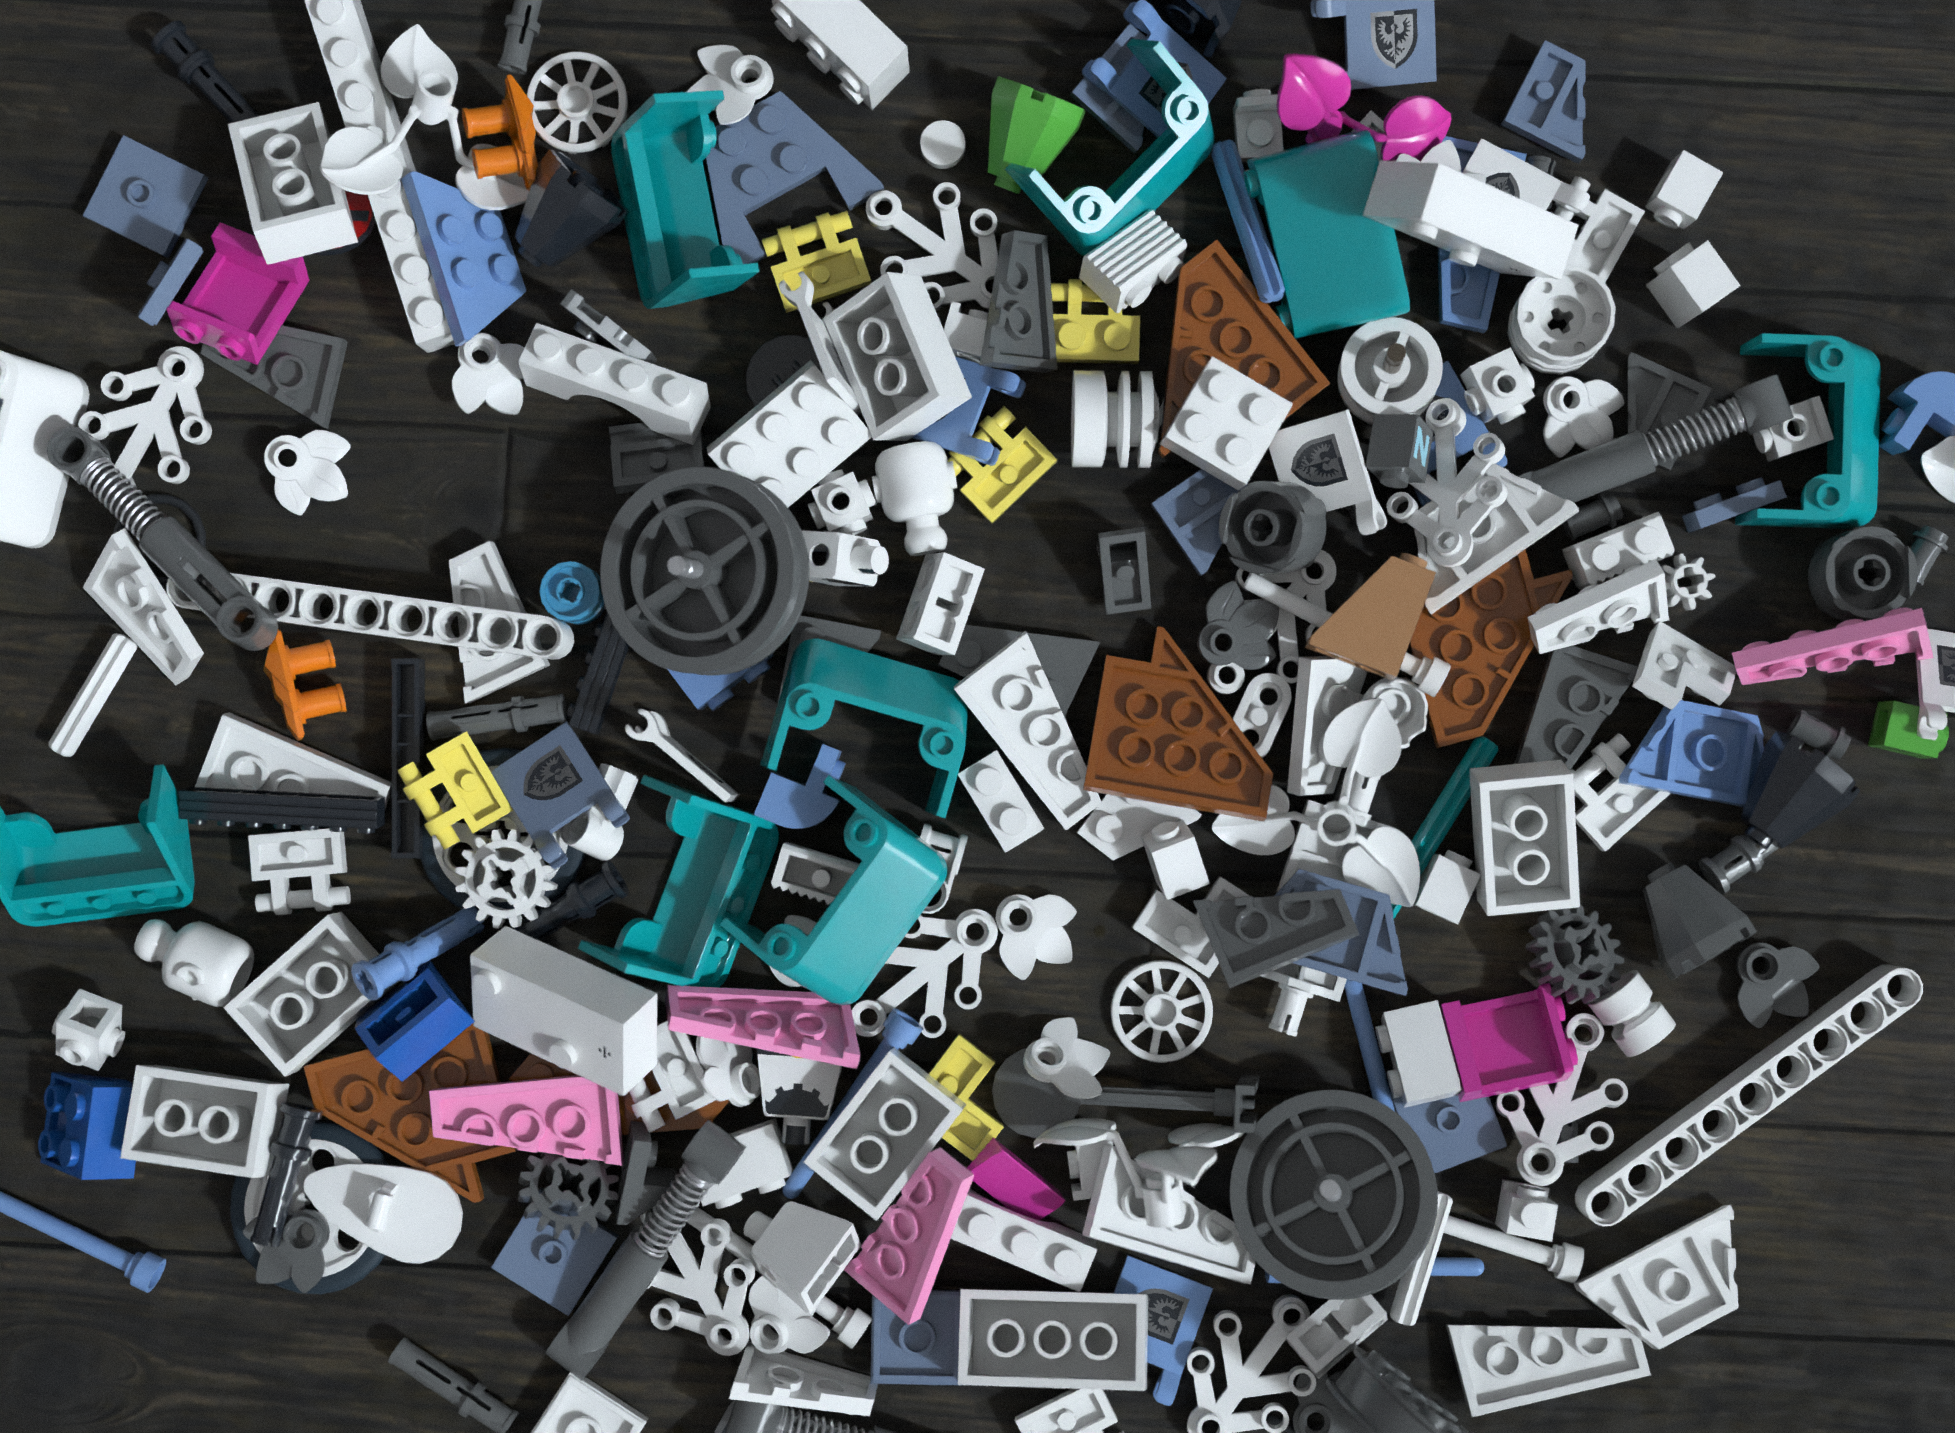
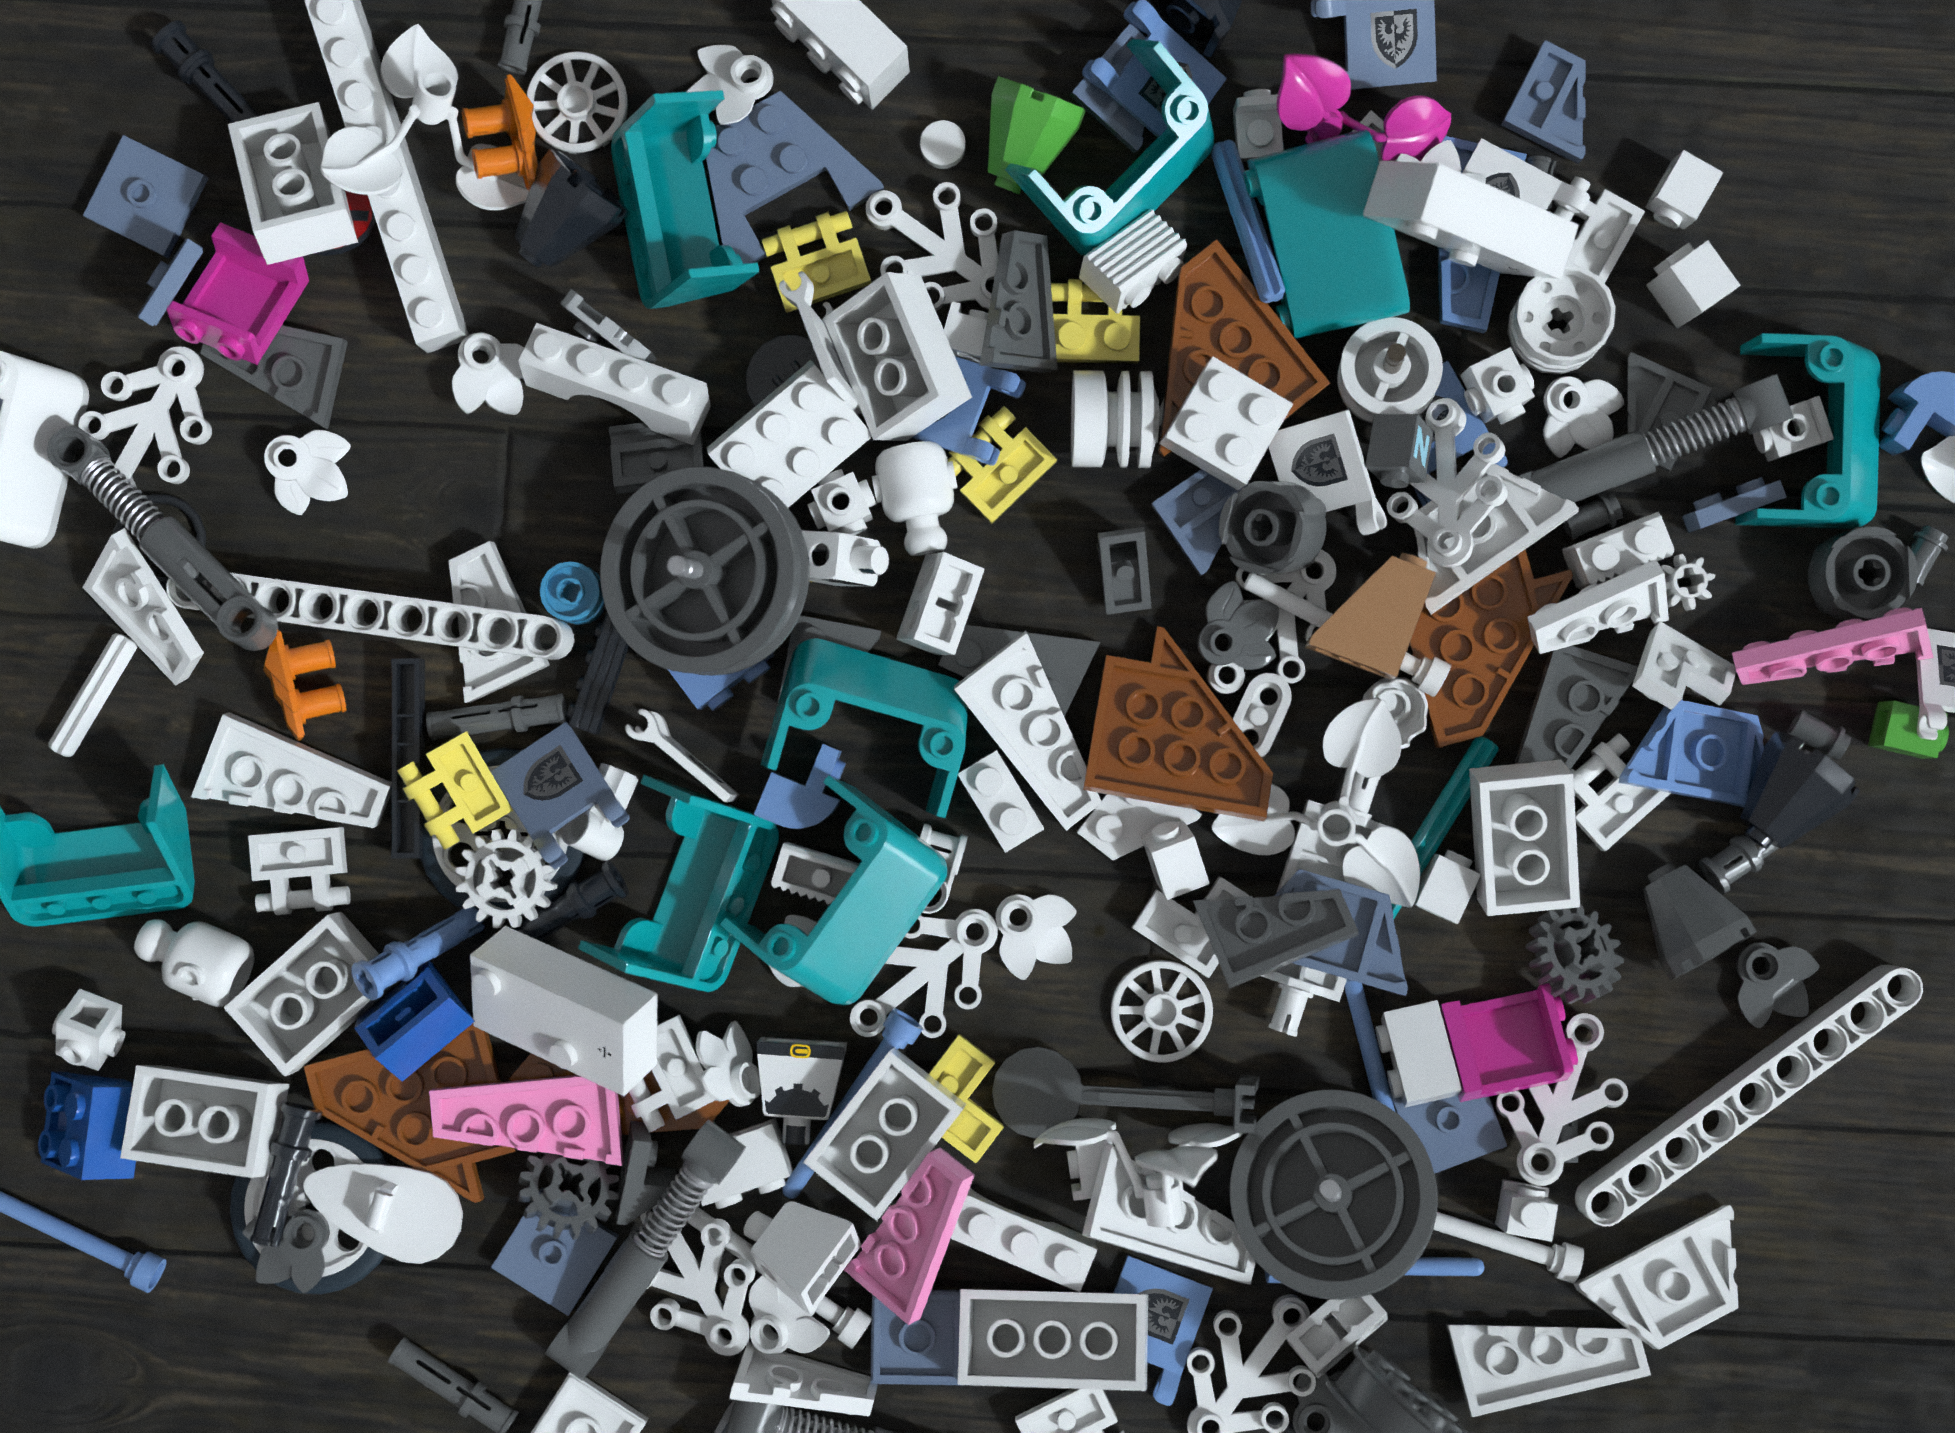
(282, 809): black piece -> none
(465, 254): medium blue wing -> none
(767, 1020): bright pink wing -> none
(1014, 1182): dark pink slope -> none
(1071, 1059): white plate -> none
(1322, 692): white wing -> none
(1415, 1281): white axle -> none
(1635, 1018): white wheel -> none

